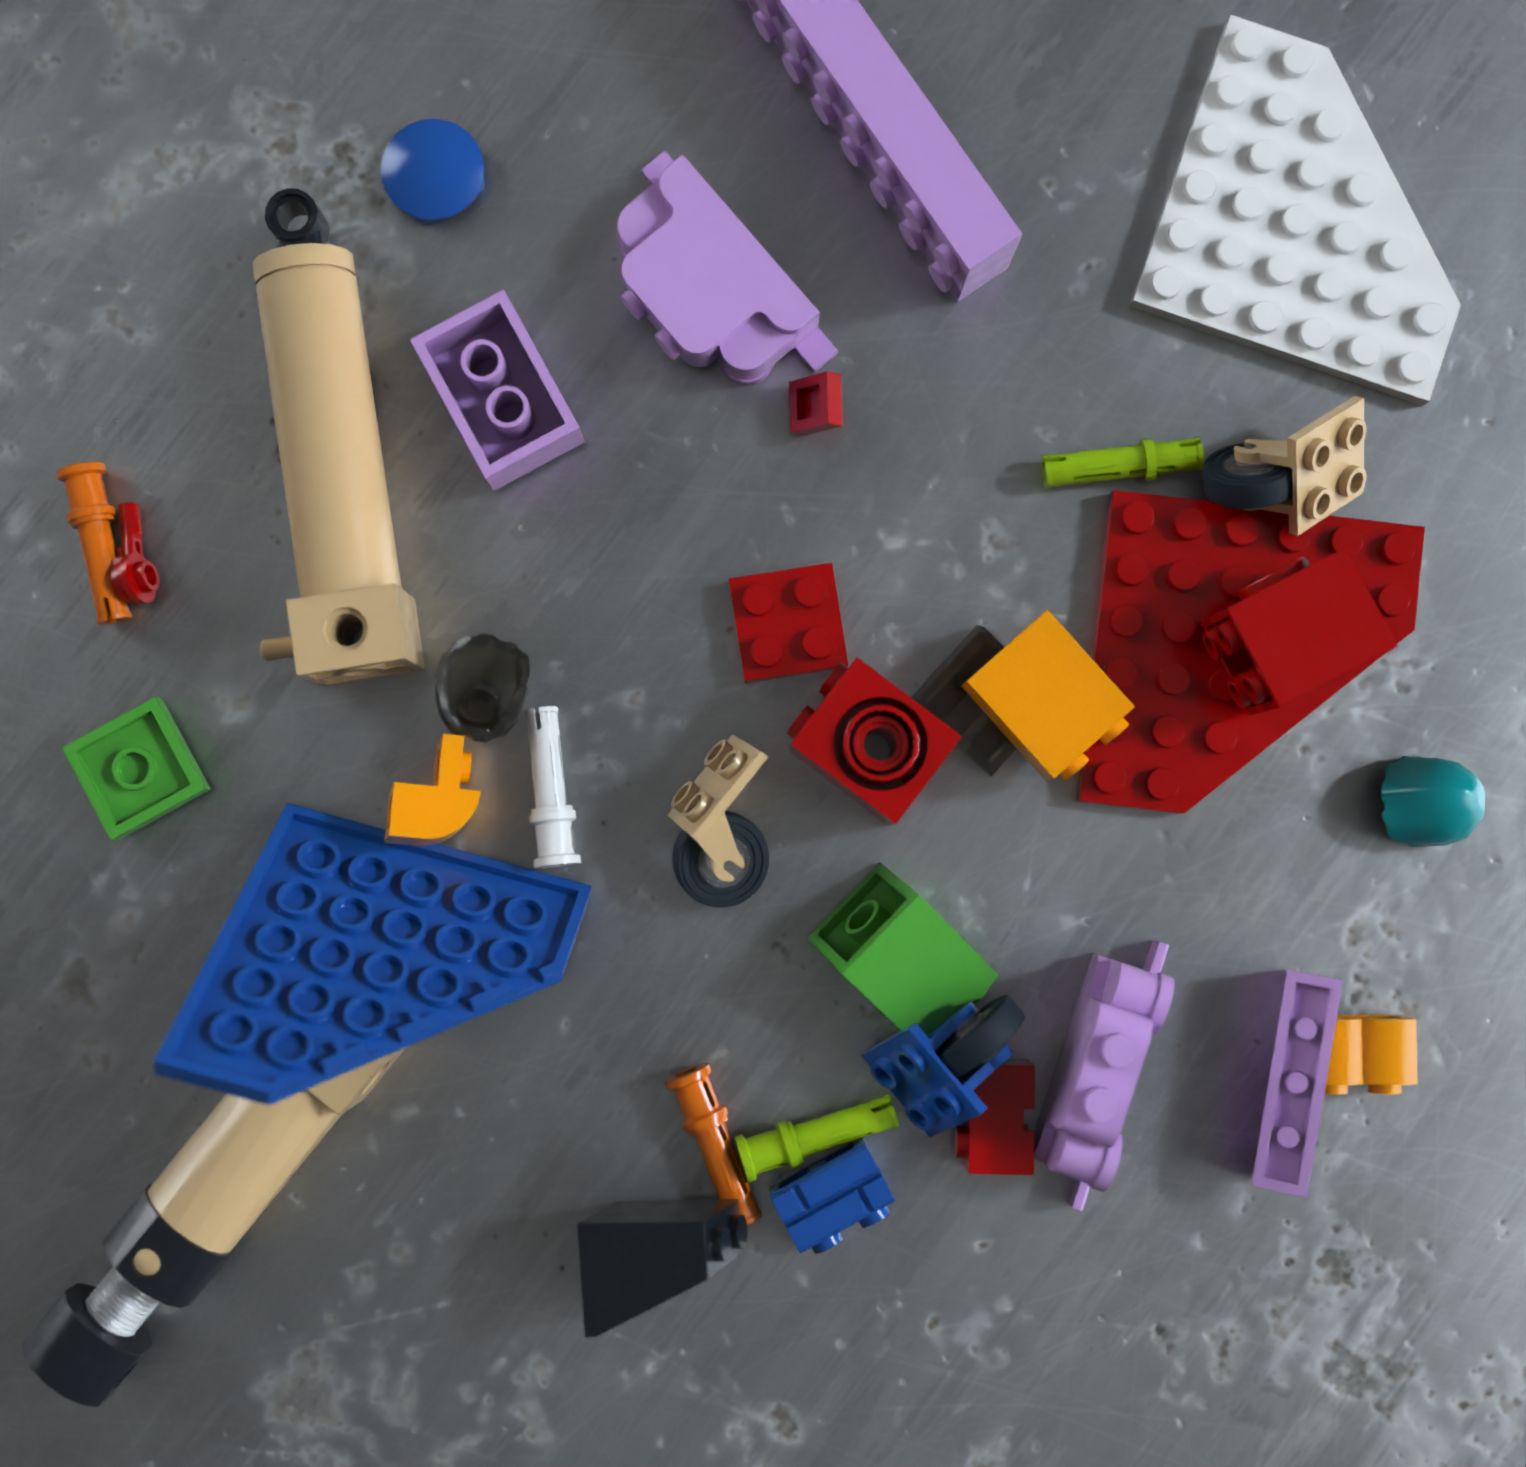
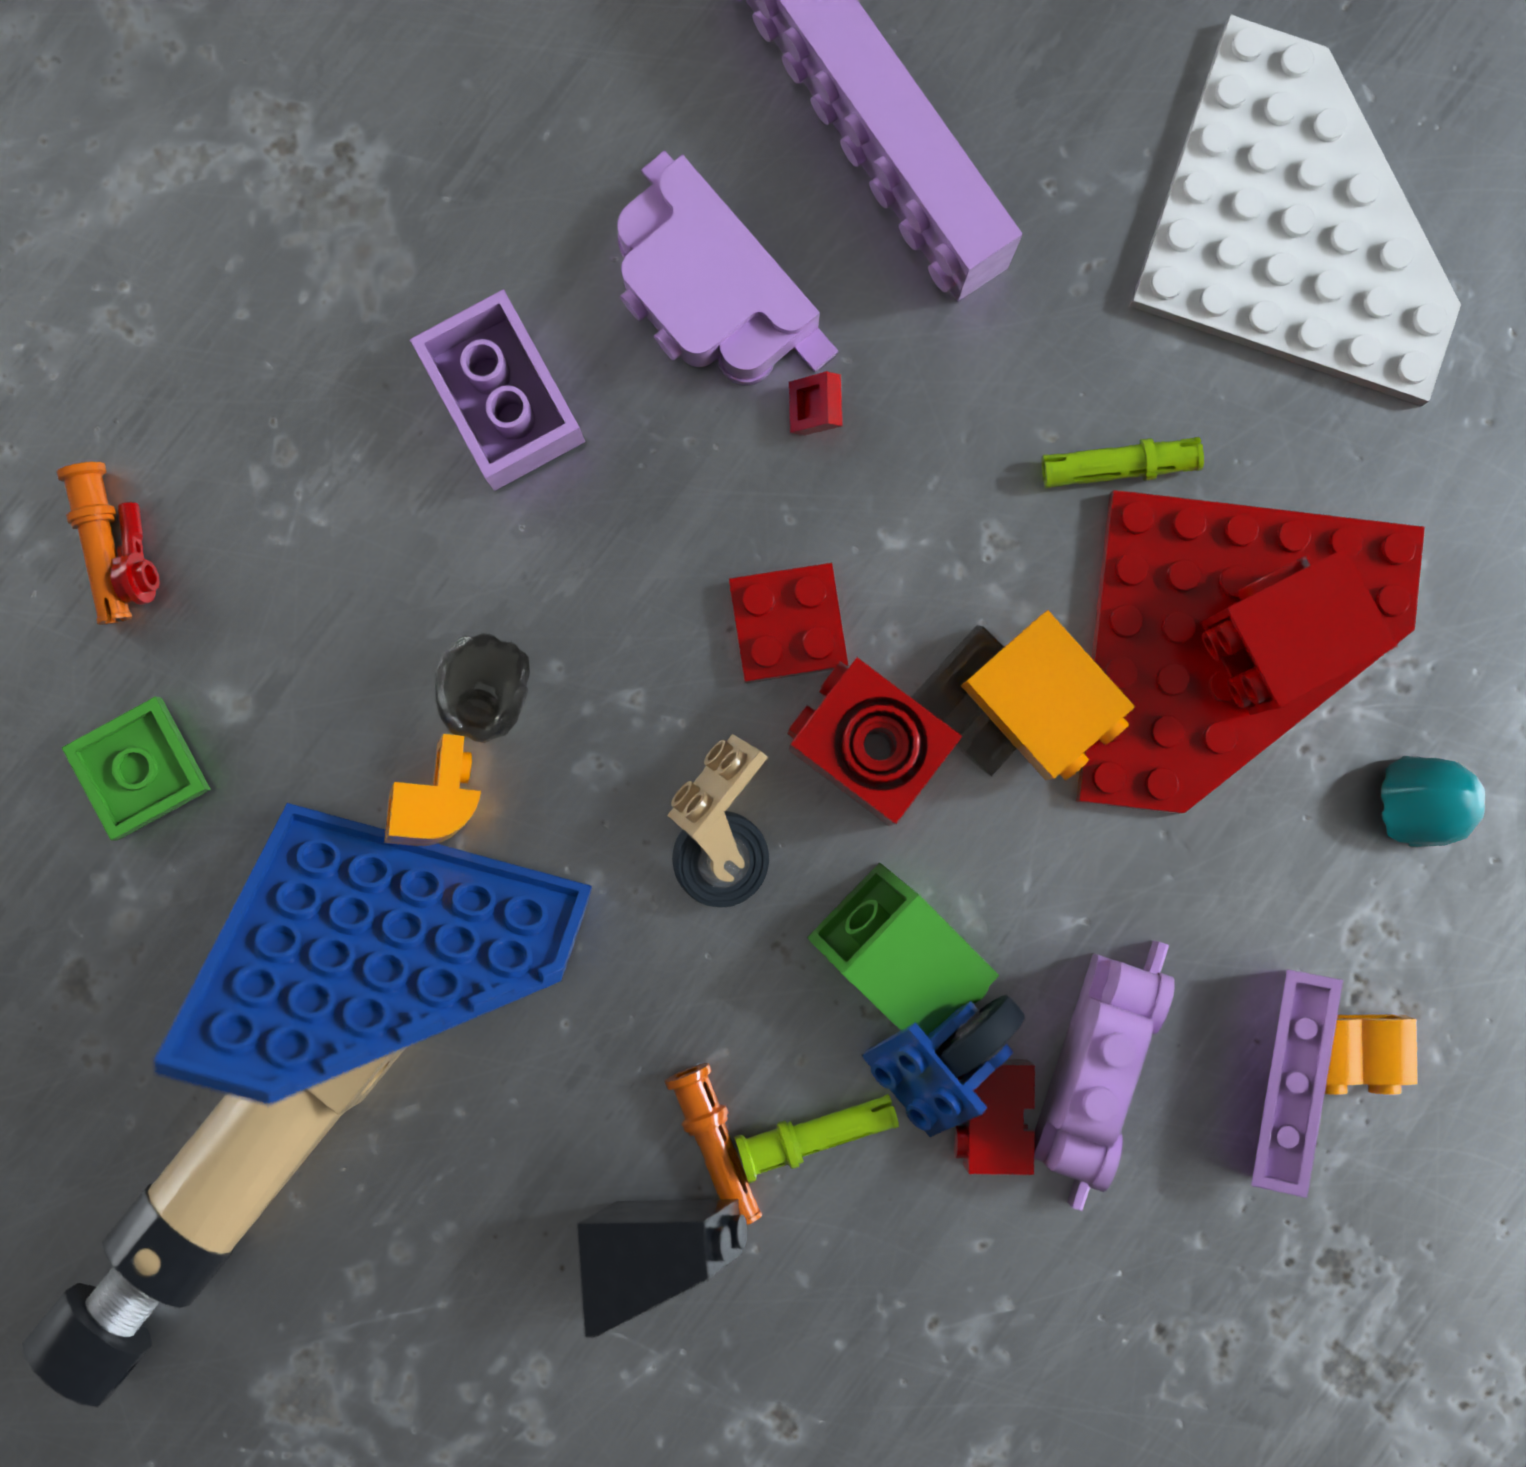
(330, 460): tan piece -> none
(432, 170): blue dish -> none
(552, 814): white pin -> none
(832, 1197): blue brick -> none
(1298, 476): tan plate -> none

